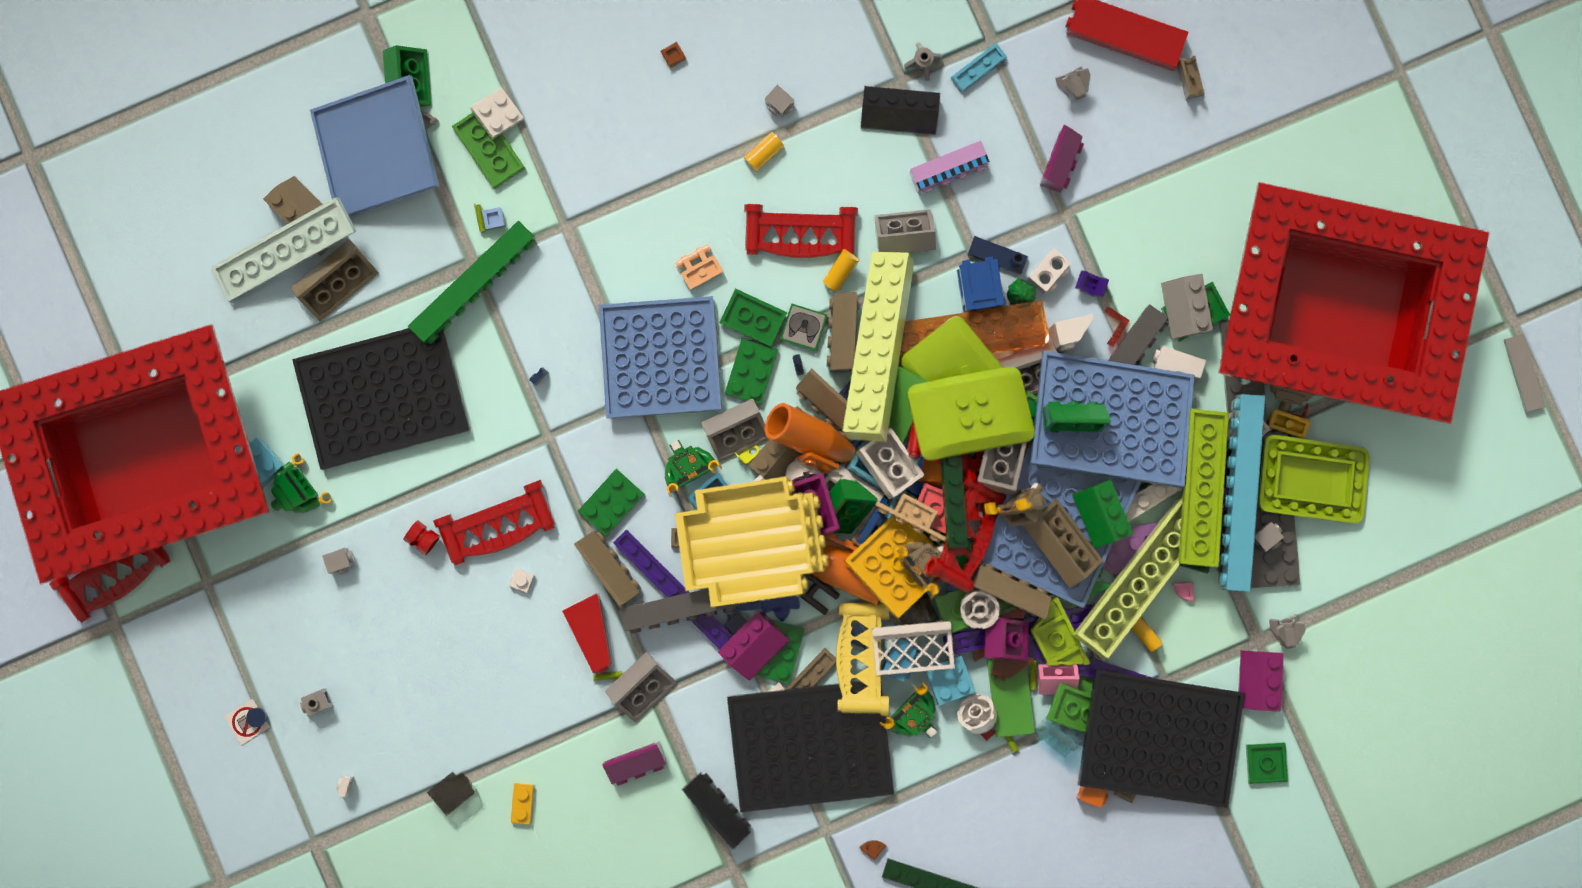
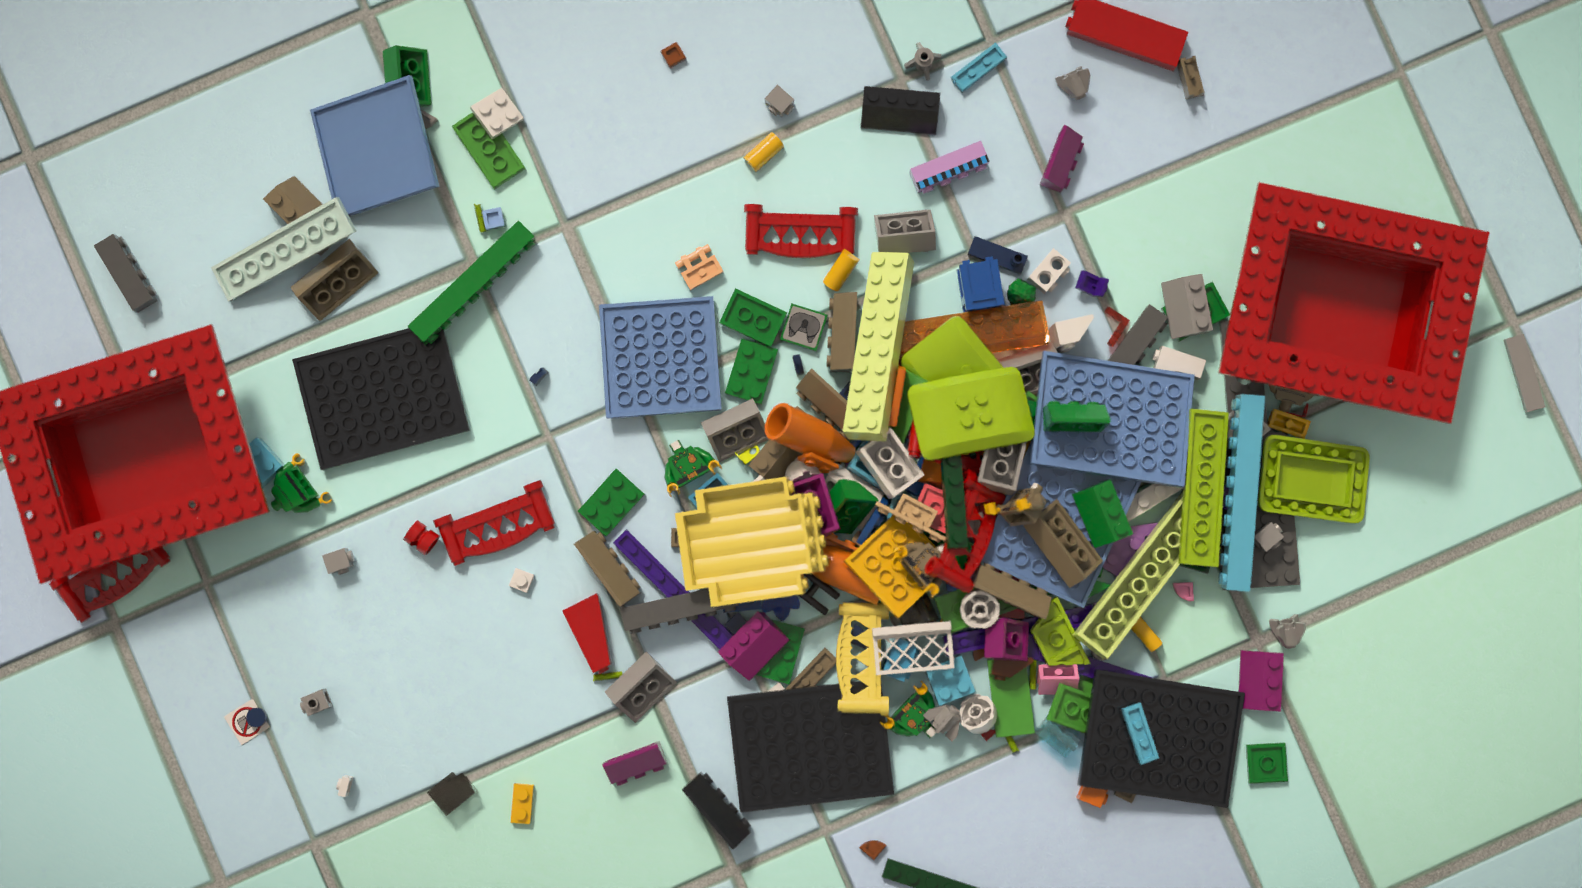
(125, 272): none -> dark grey brick
(897, 396): none -> orange tile
(945, 719): none -> light grey brick
(1140, 733): none -> medium azure tile

